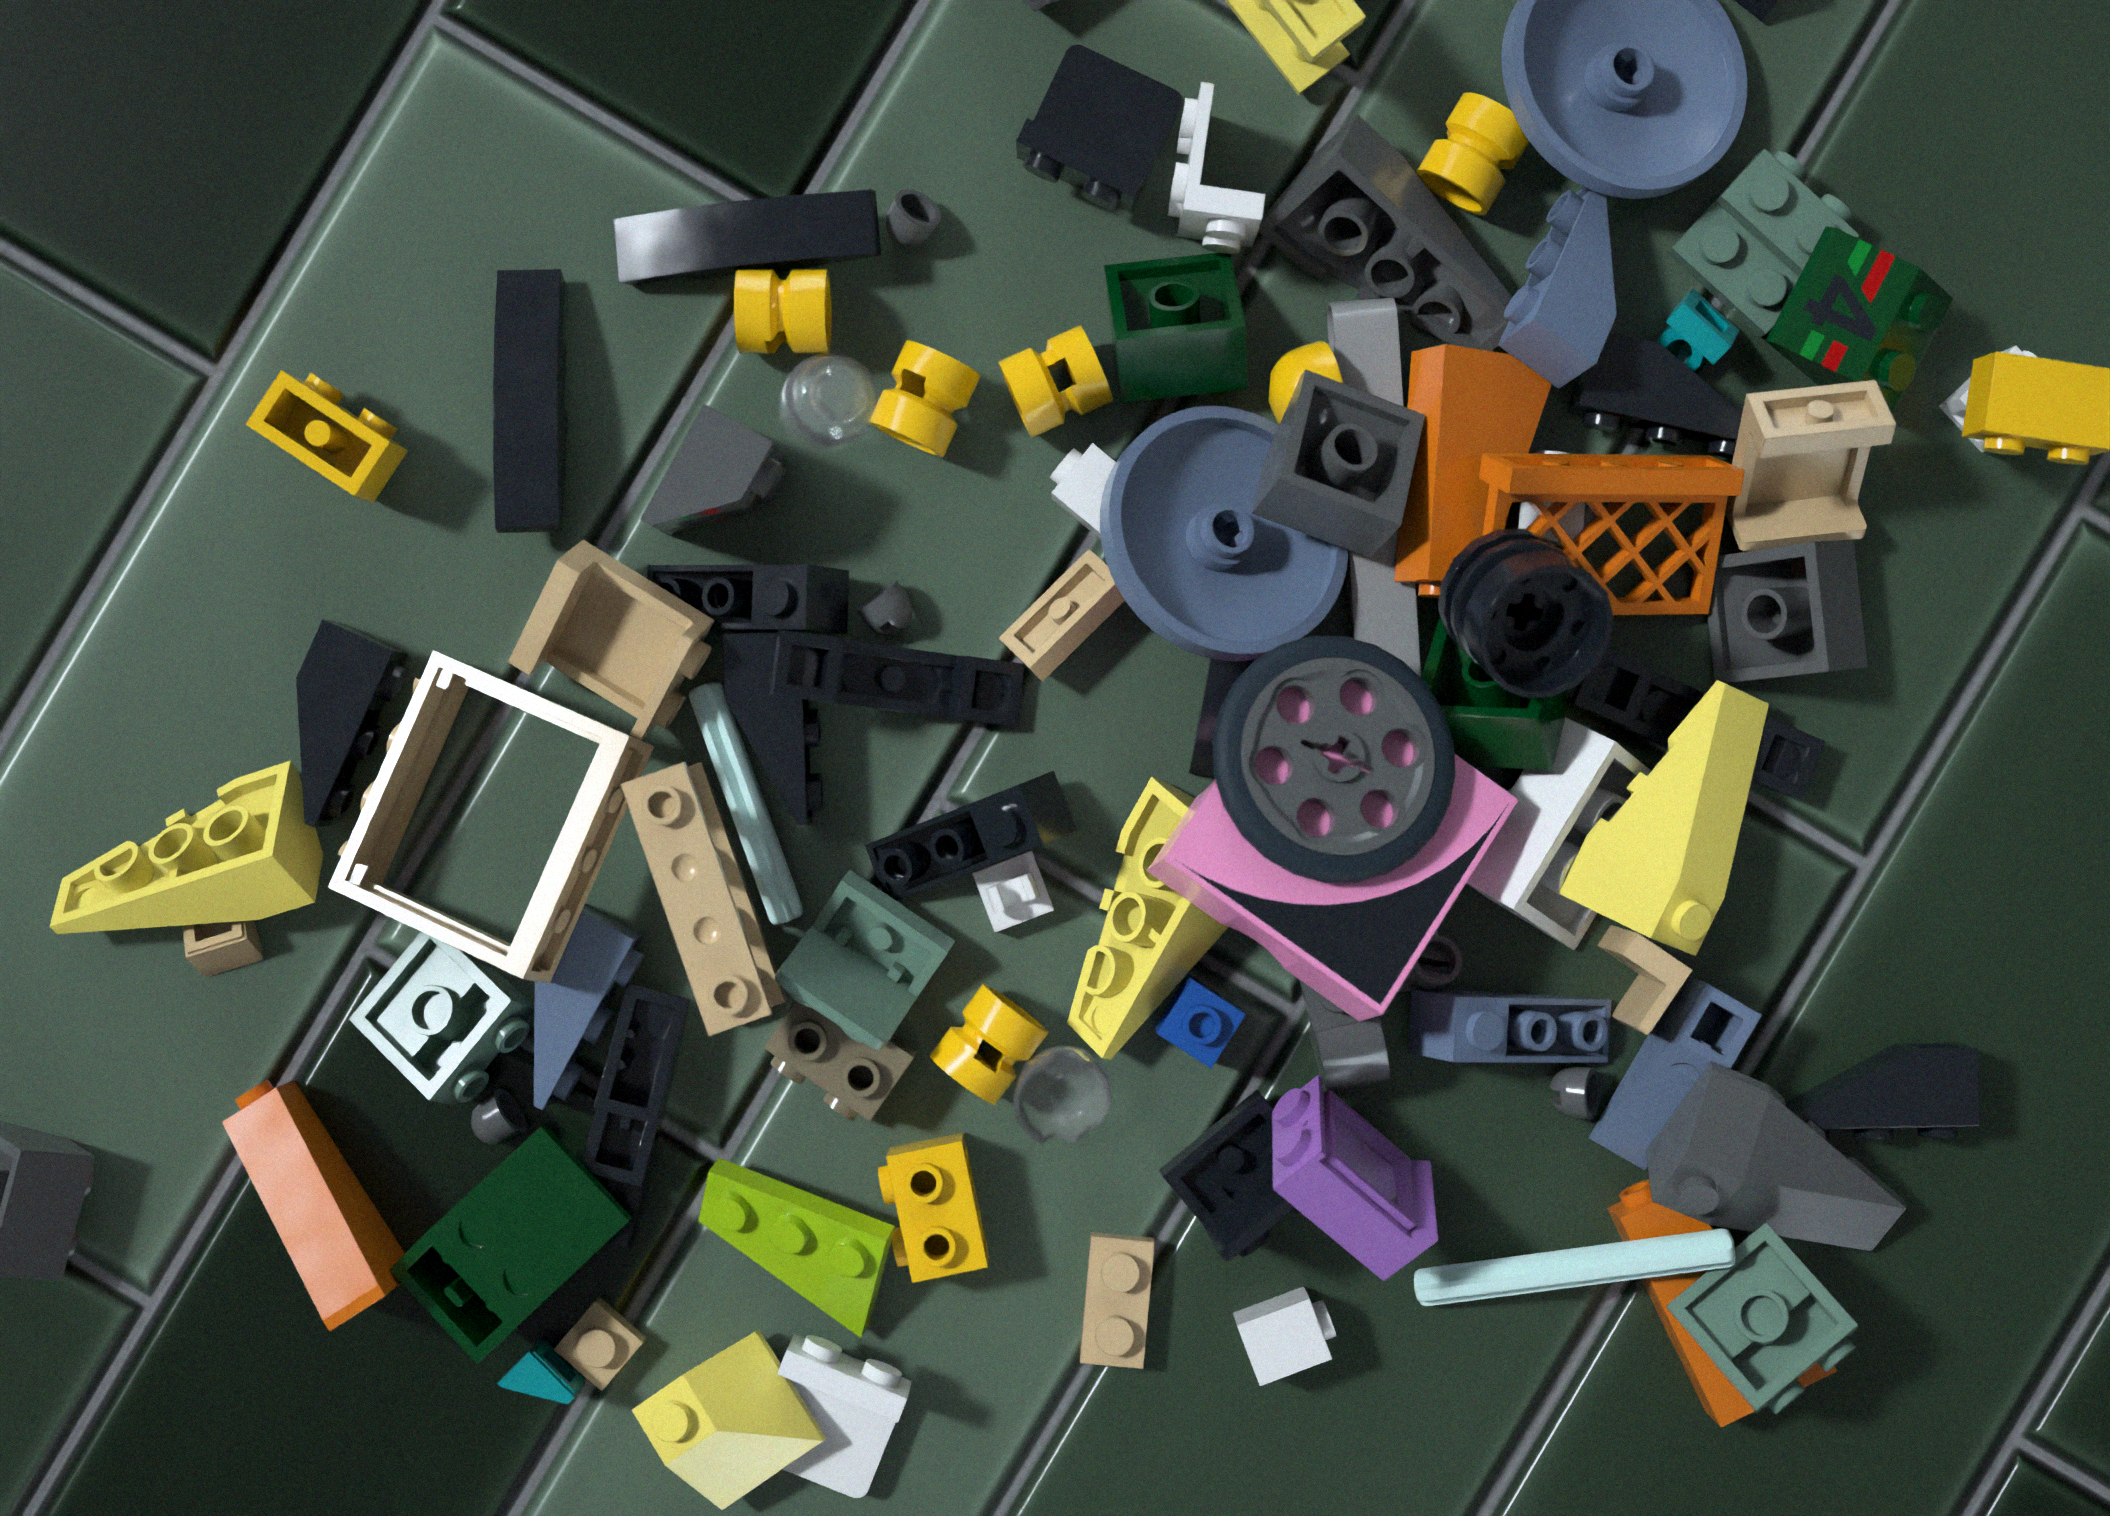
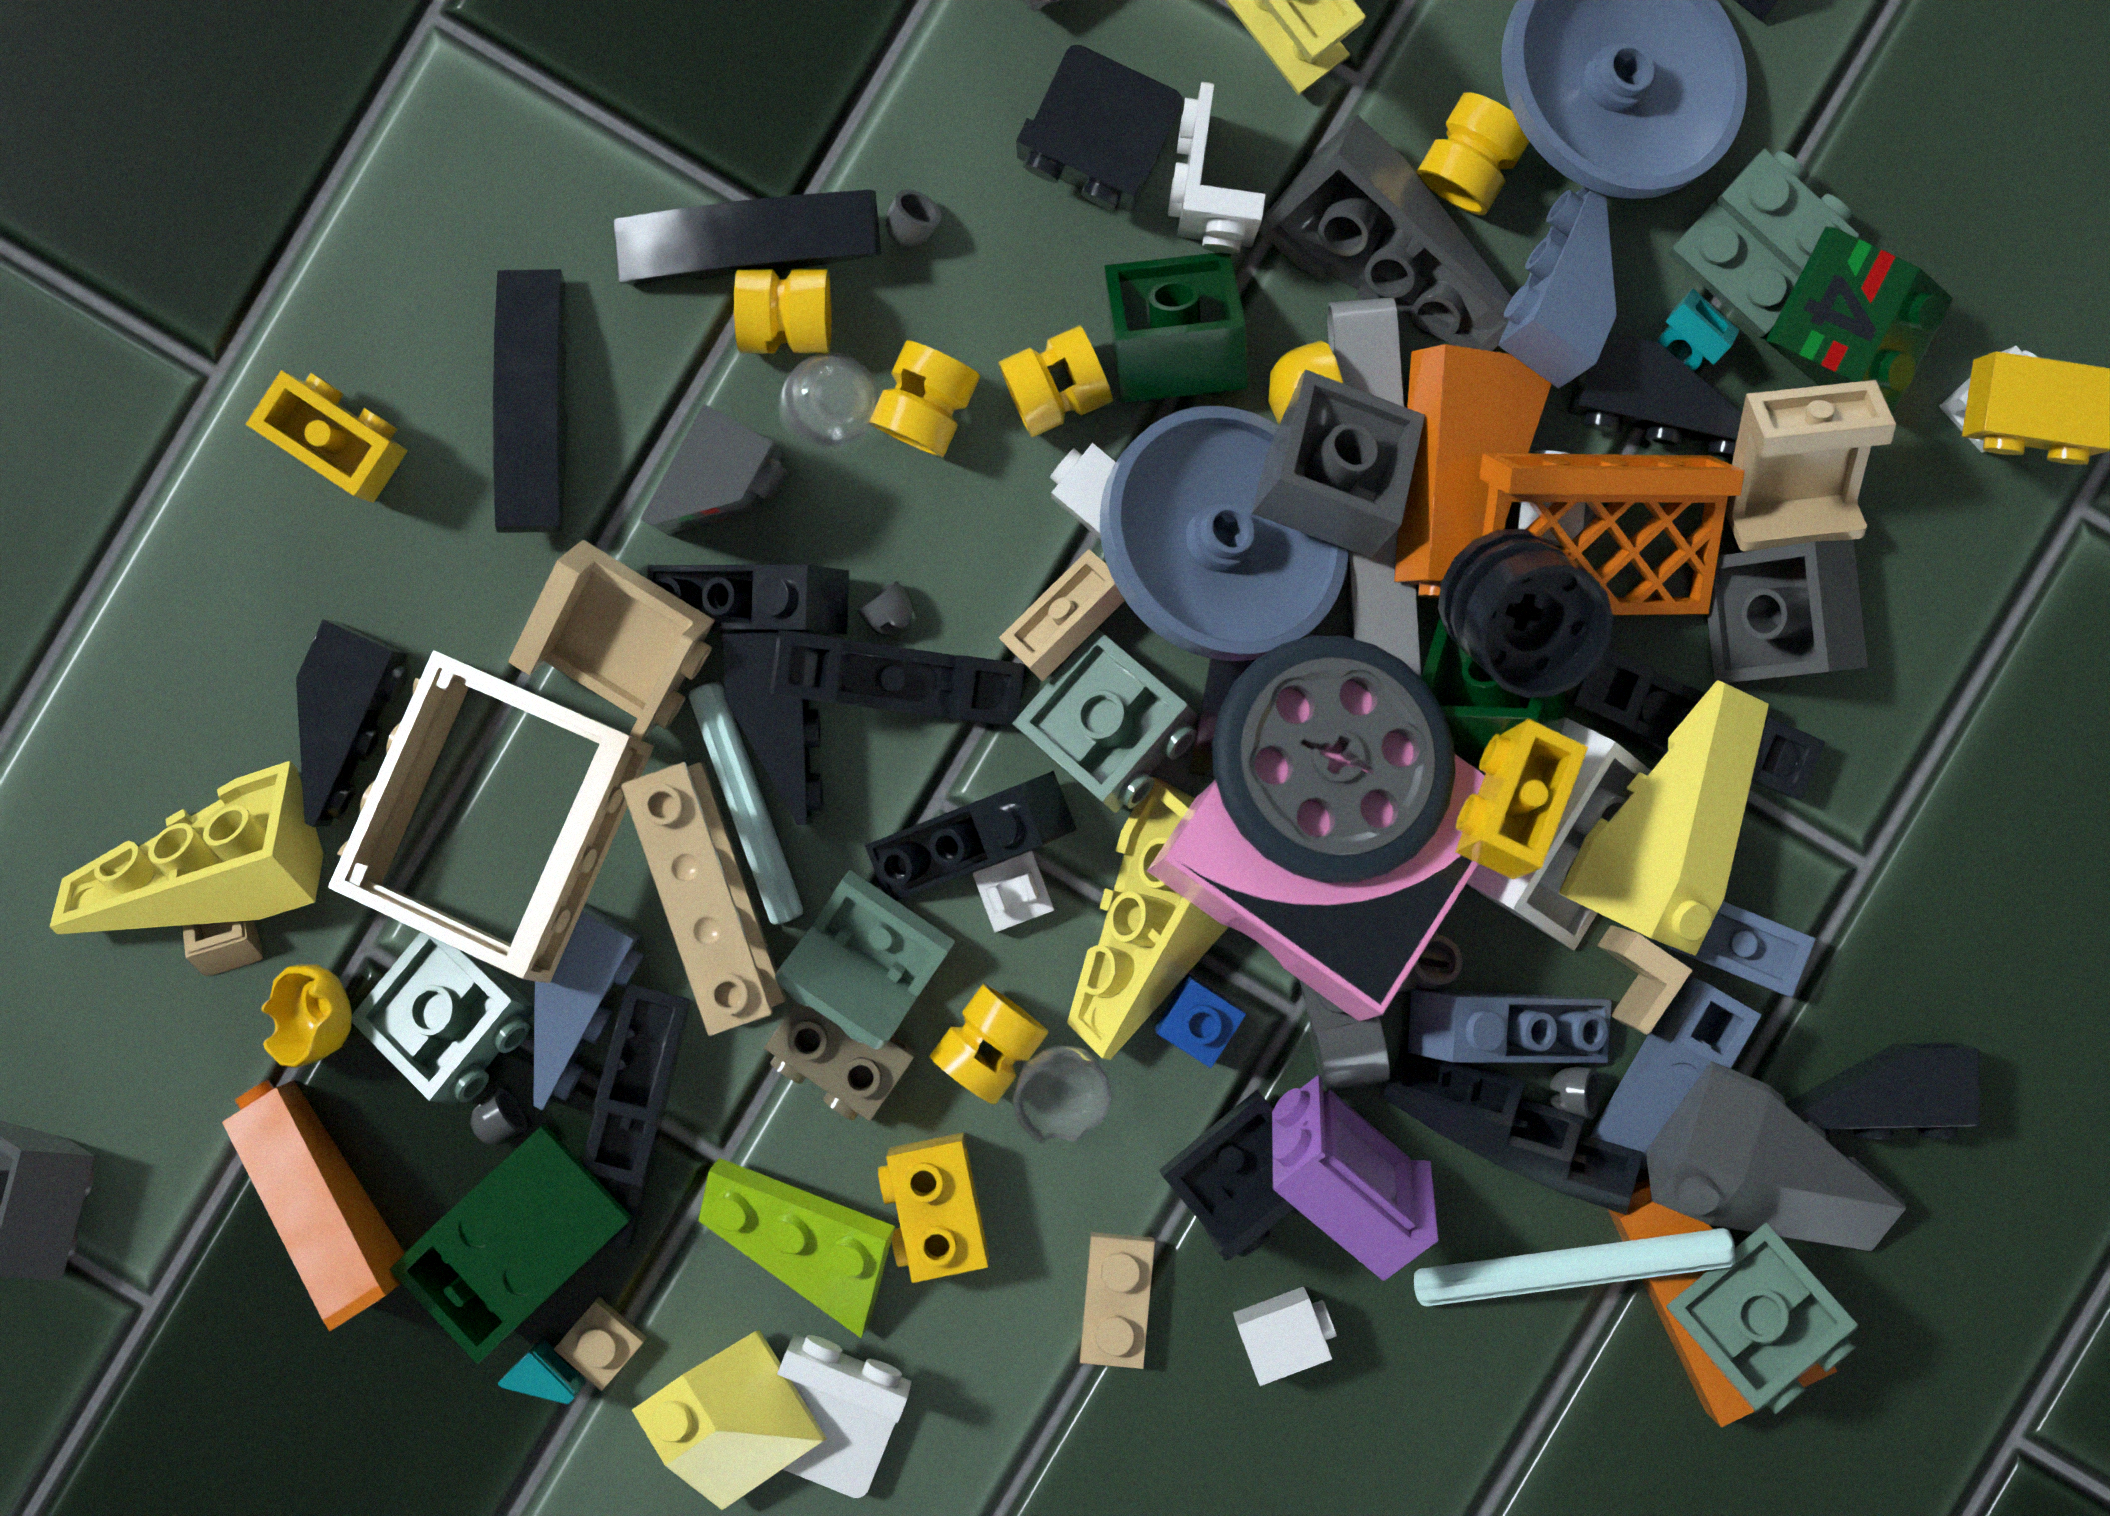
(308, 1014): none -> yellow hair
(1108, 722): none -> sand green plate
(1519, 799): none -> yellow brick
(1525, 1137): none -> black slope
(1755, 949): none -> sand blue plate

